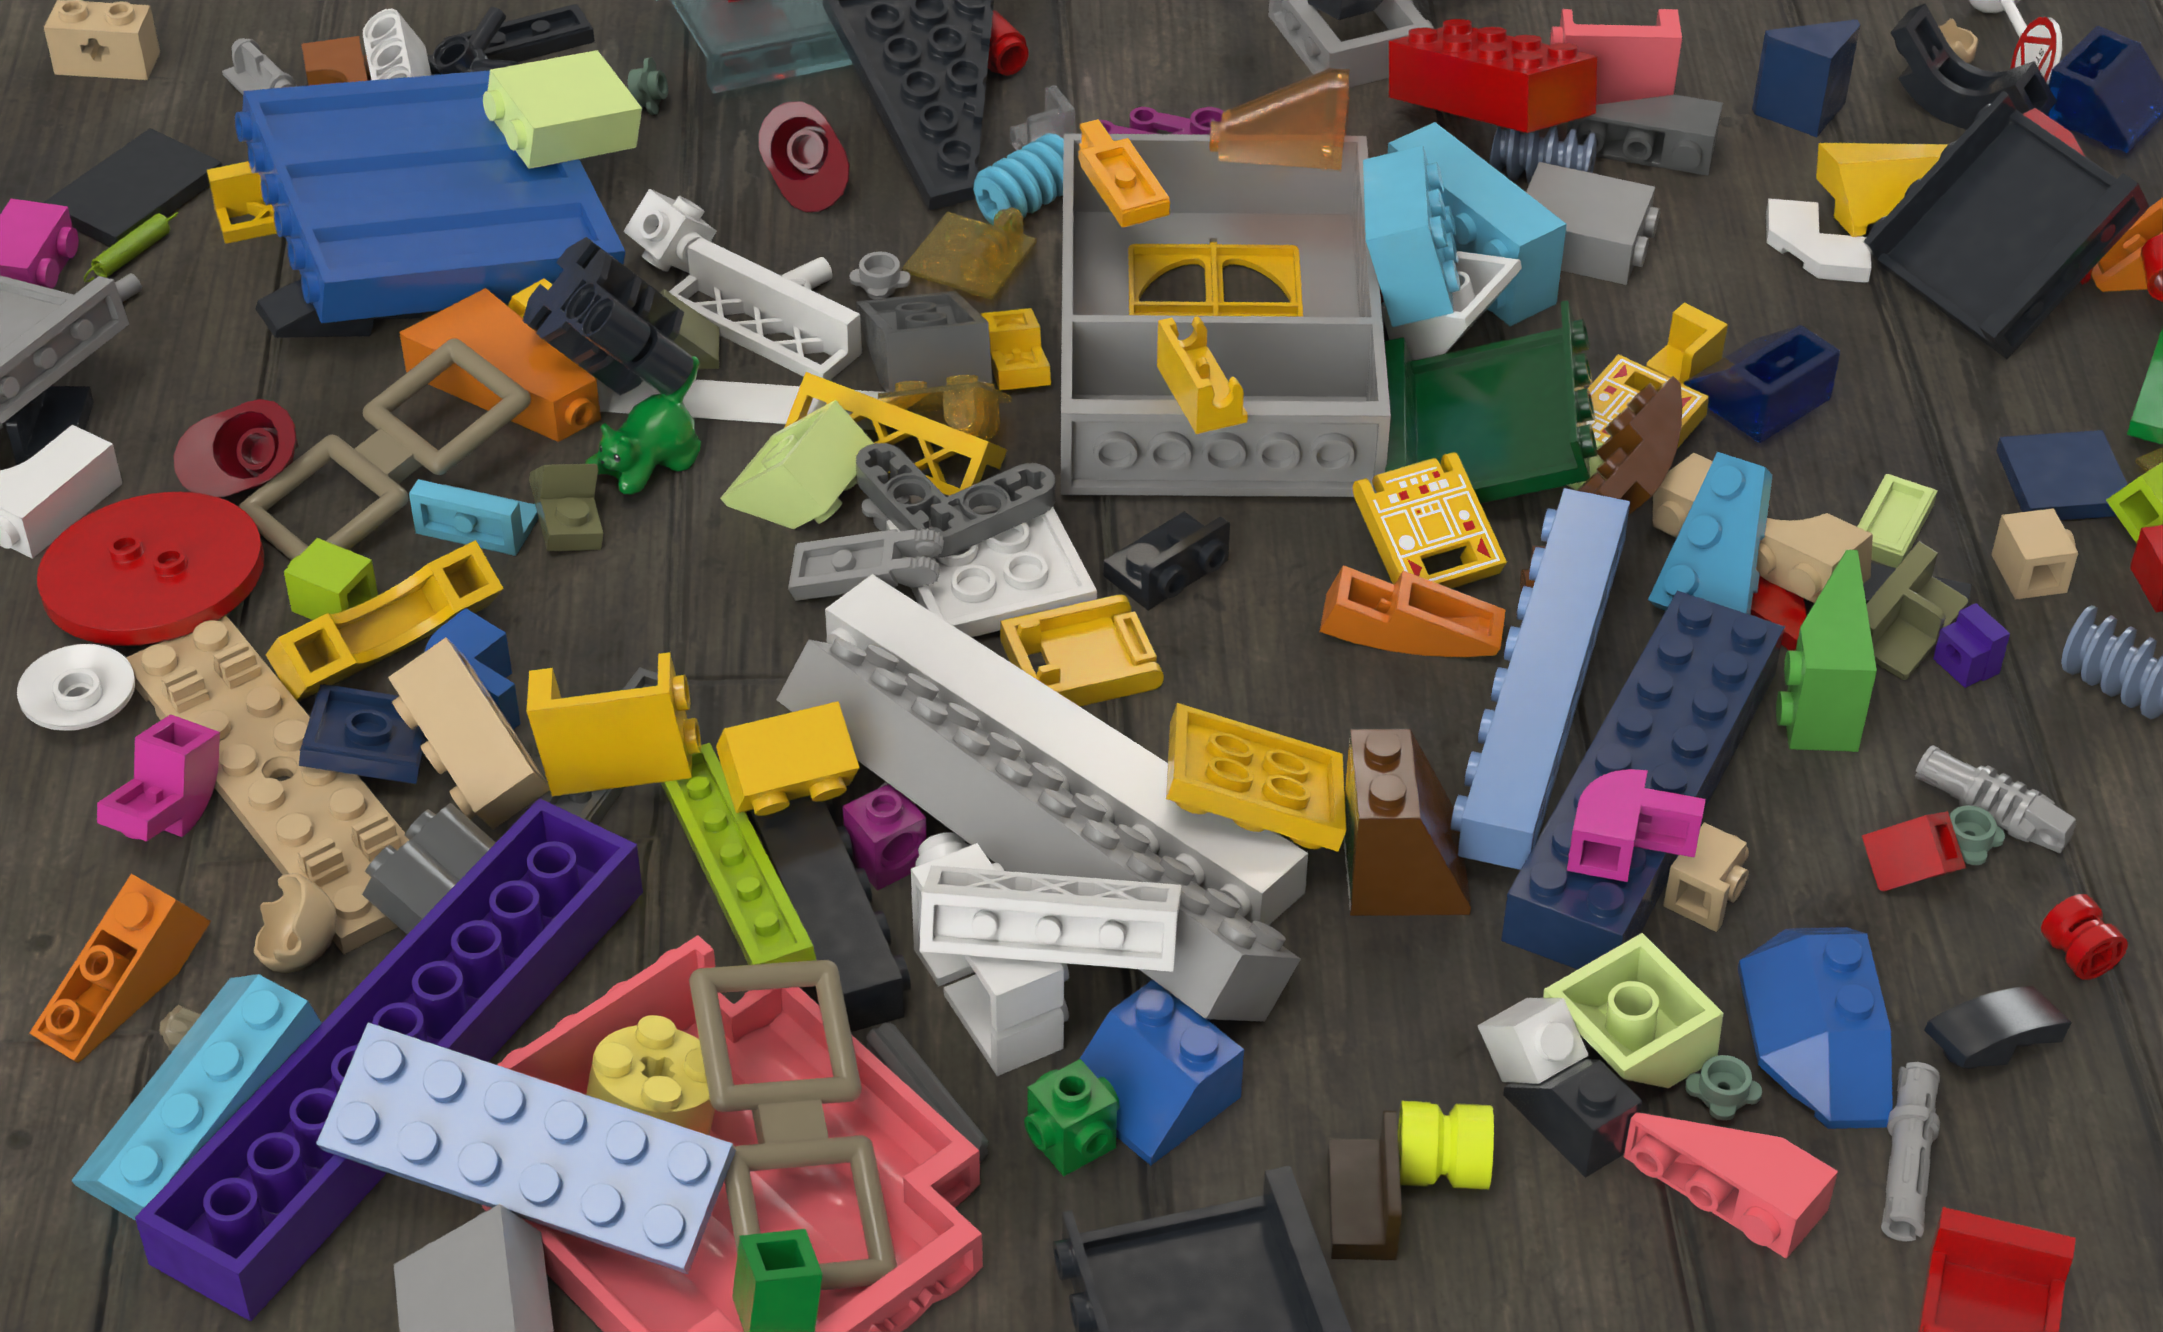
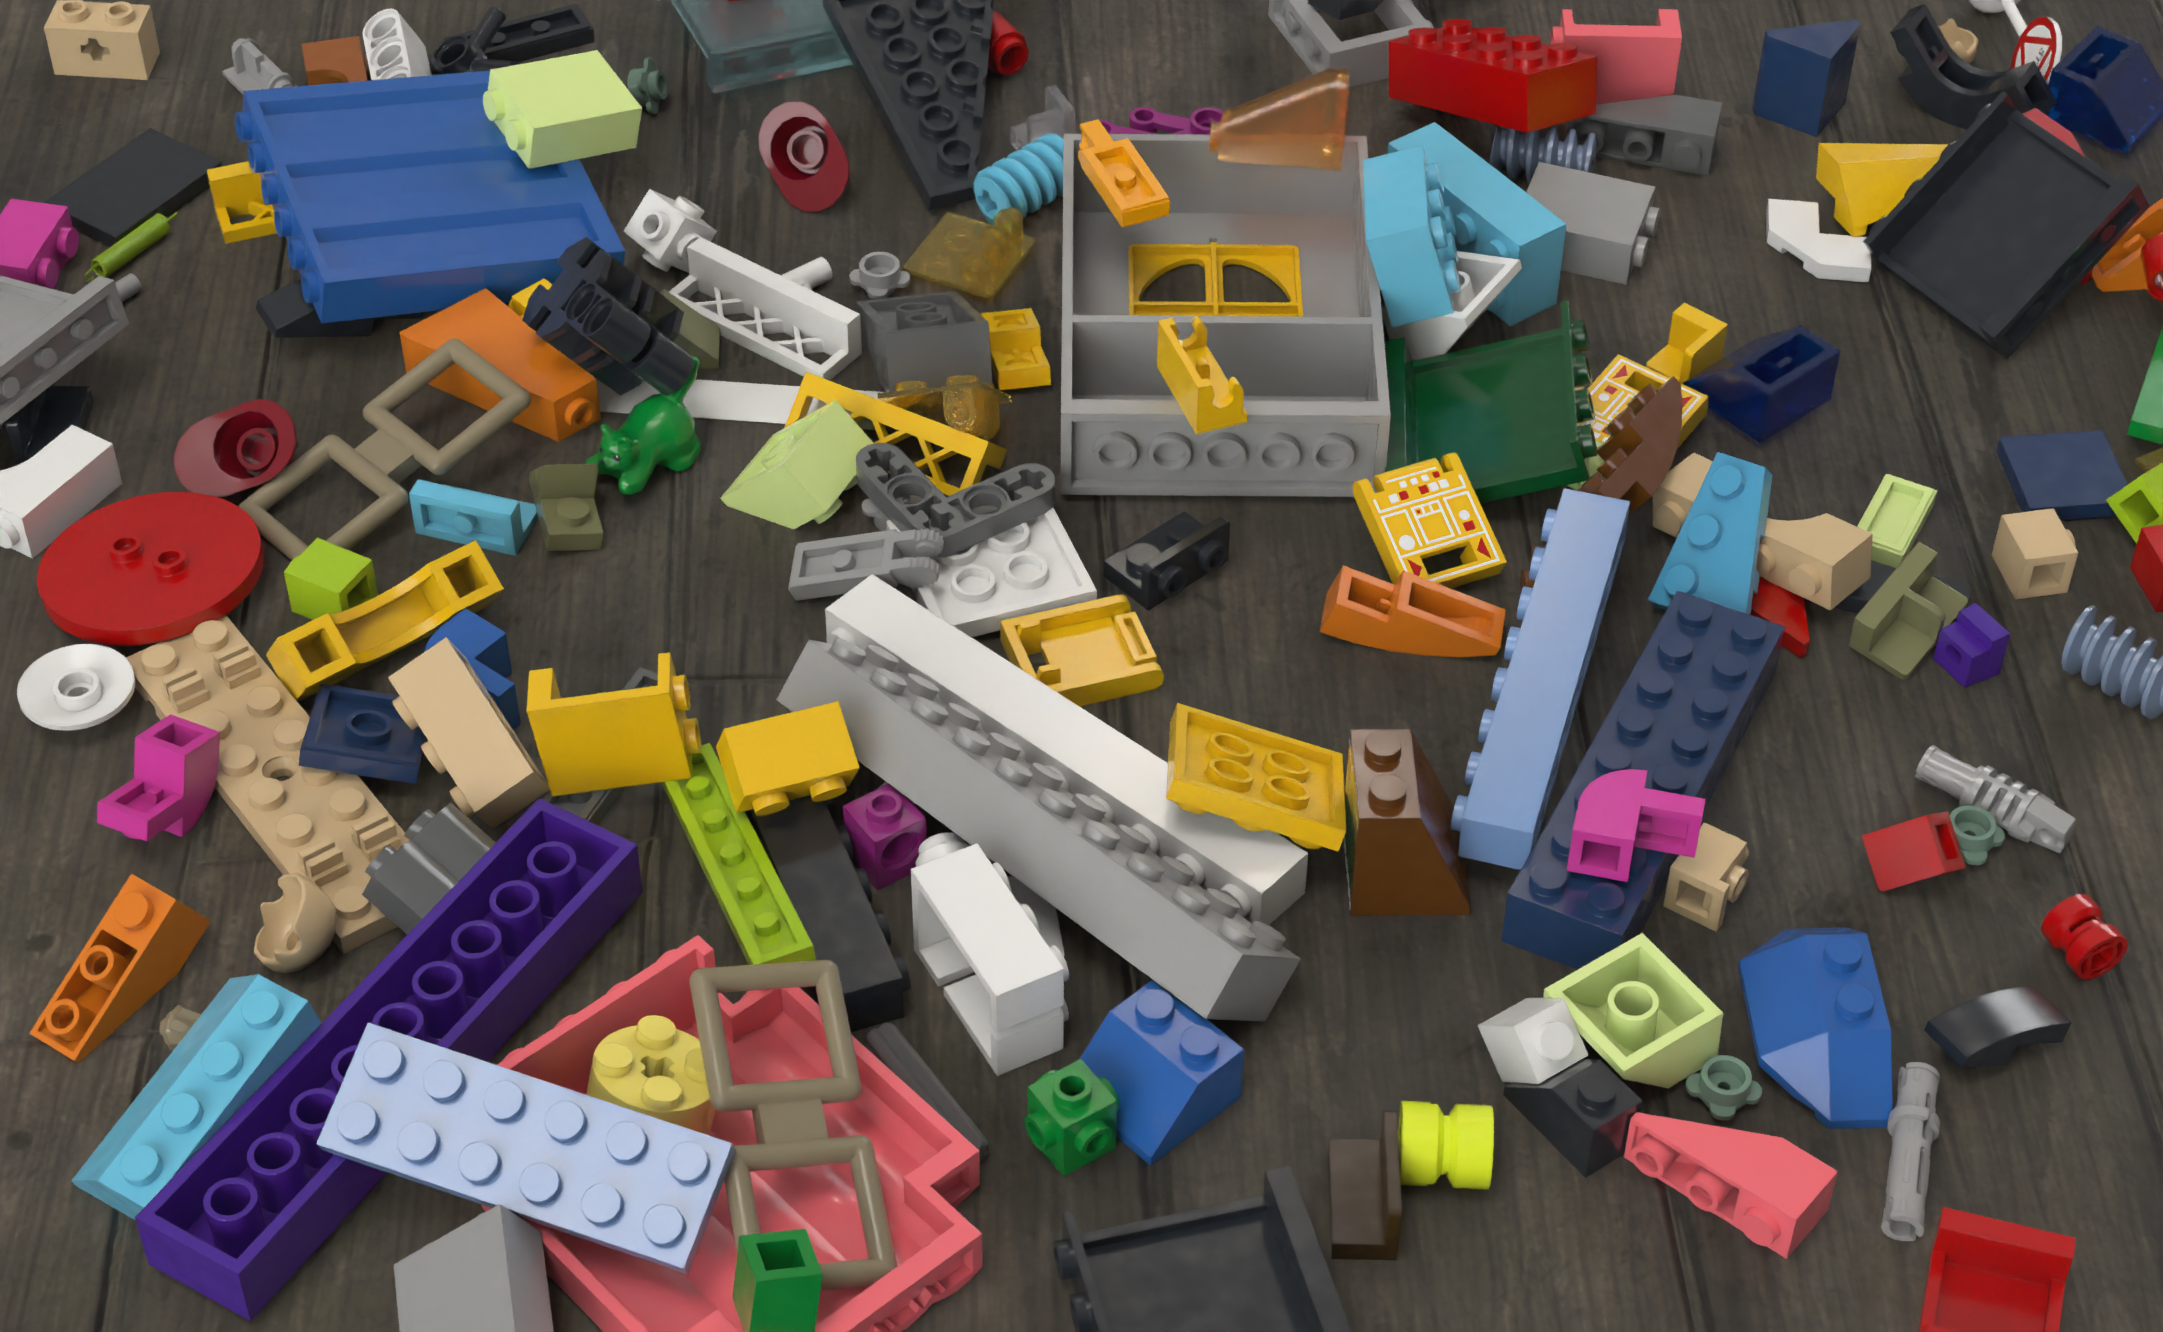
(1050, 918): white fence -> none
(1832, 667): bright green slope -> none

